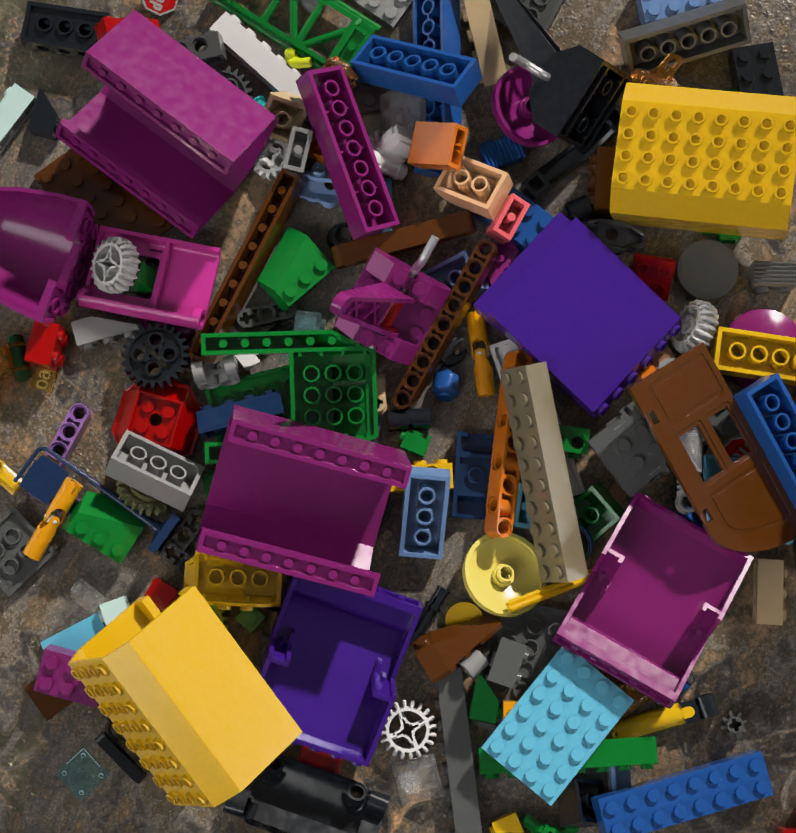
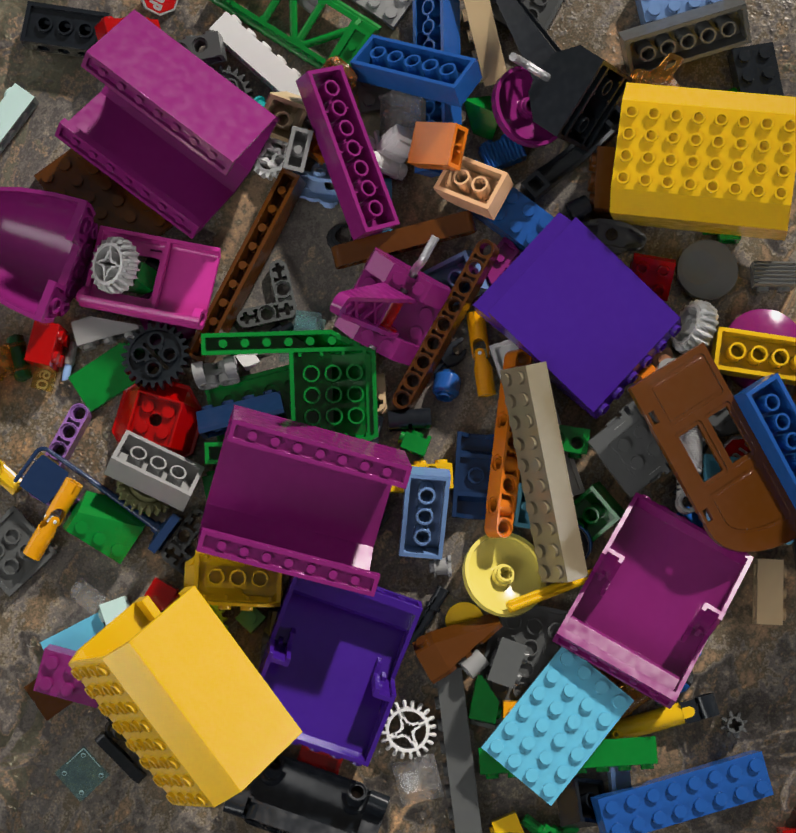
(44, 118): black slope -> none
(69, 361): none -> light grey piece
(102, 378): none -> green tile
(294, 269): green wedge -> none
(295, 61): neon yellow arm -> none
(441, 567): none -> light grey brick
(481, 116): none -> green slope
(507, 219): coral brick -> none

